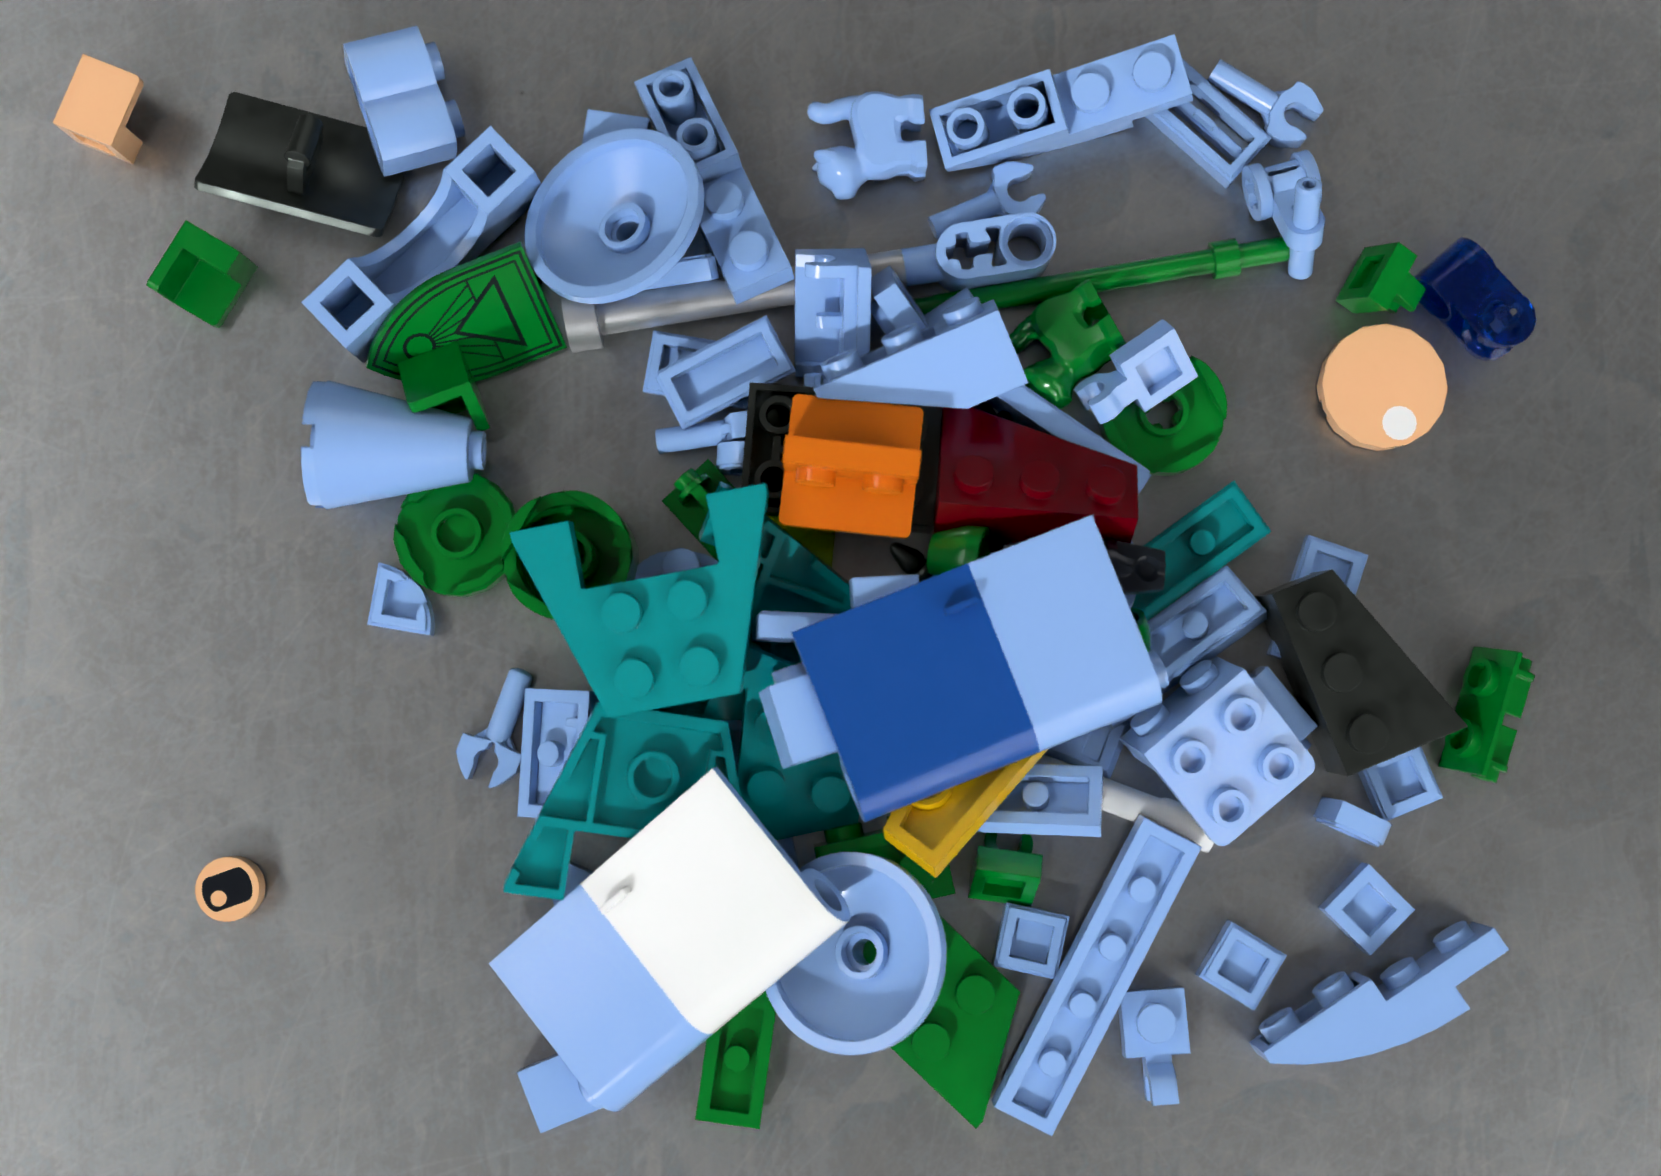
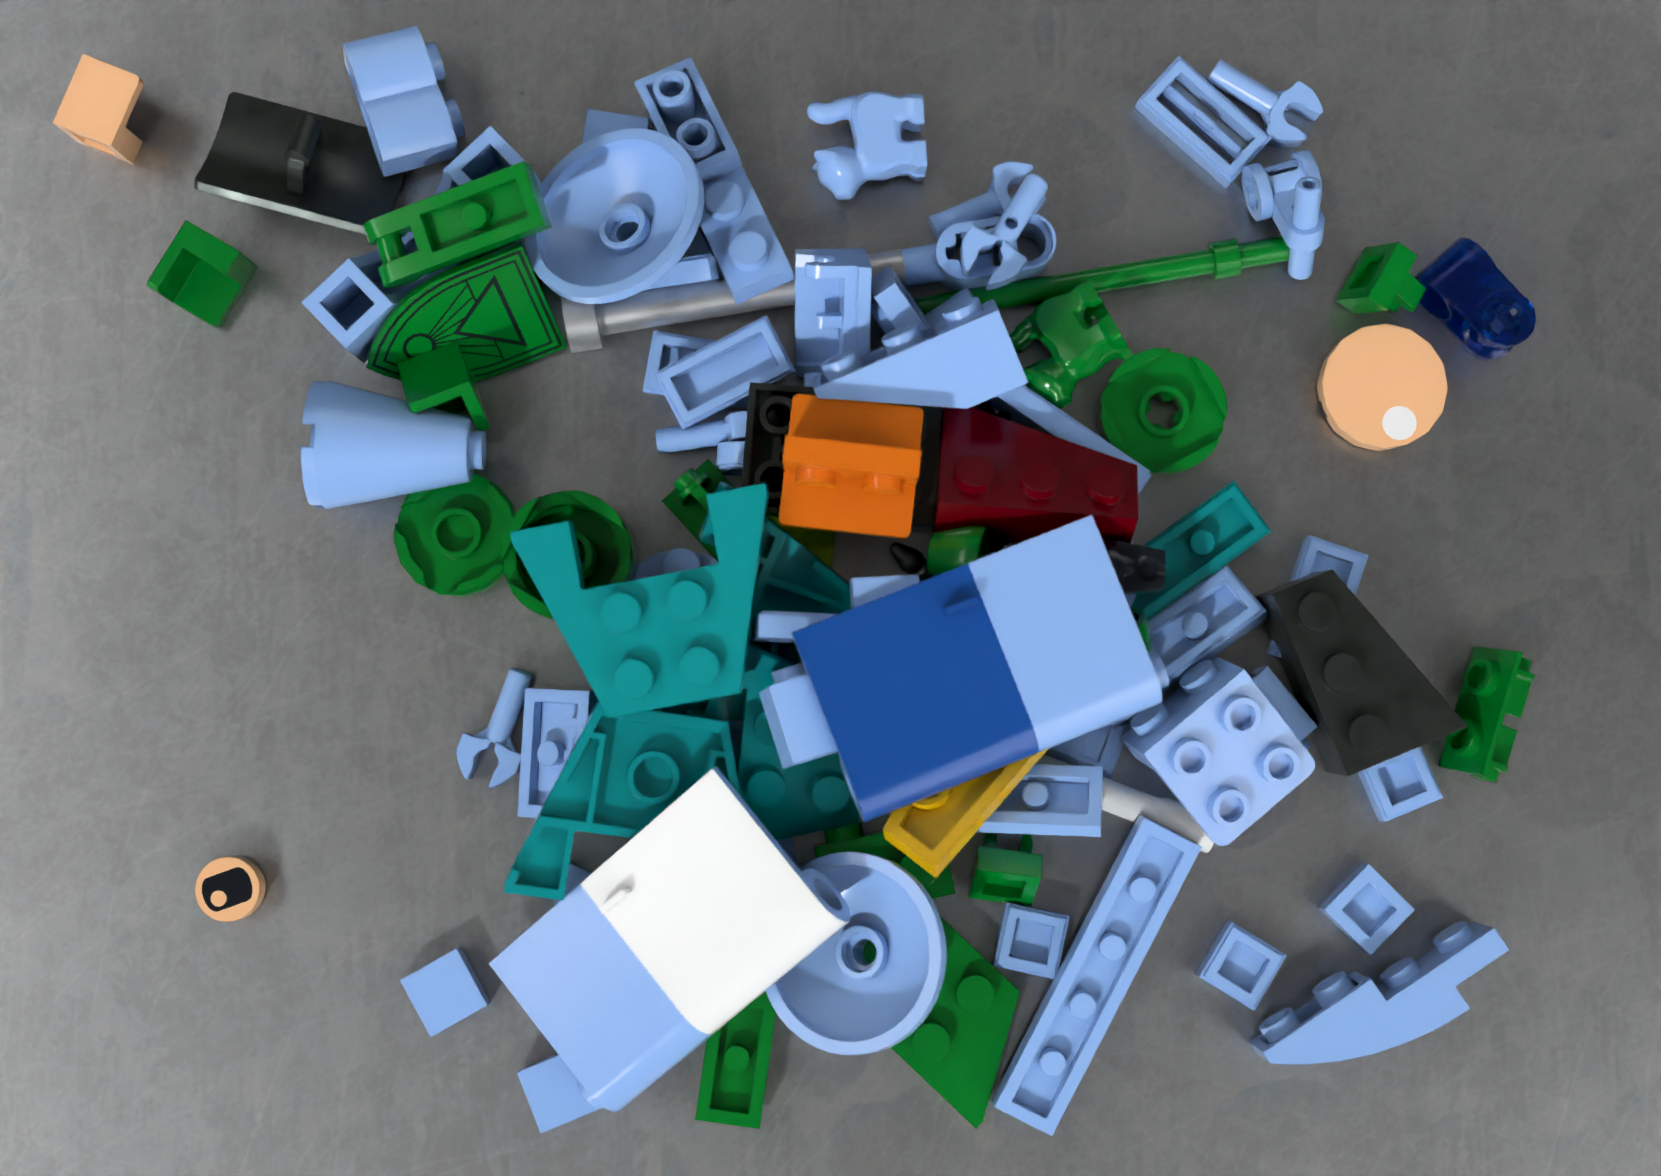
(400, 603): light blue tile -> none
(445, 991): none -> light blue tile
(458, 224): none -> green plate
(1005, 234): none -> light blue bar
(1062, 108): light blue slope -> none
(1145, 372): light blue plate -> none
(1155, 1028): light blue plate -> none
(1352, 821): light blue tile -> none

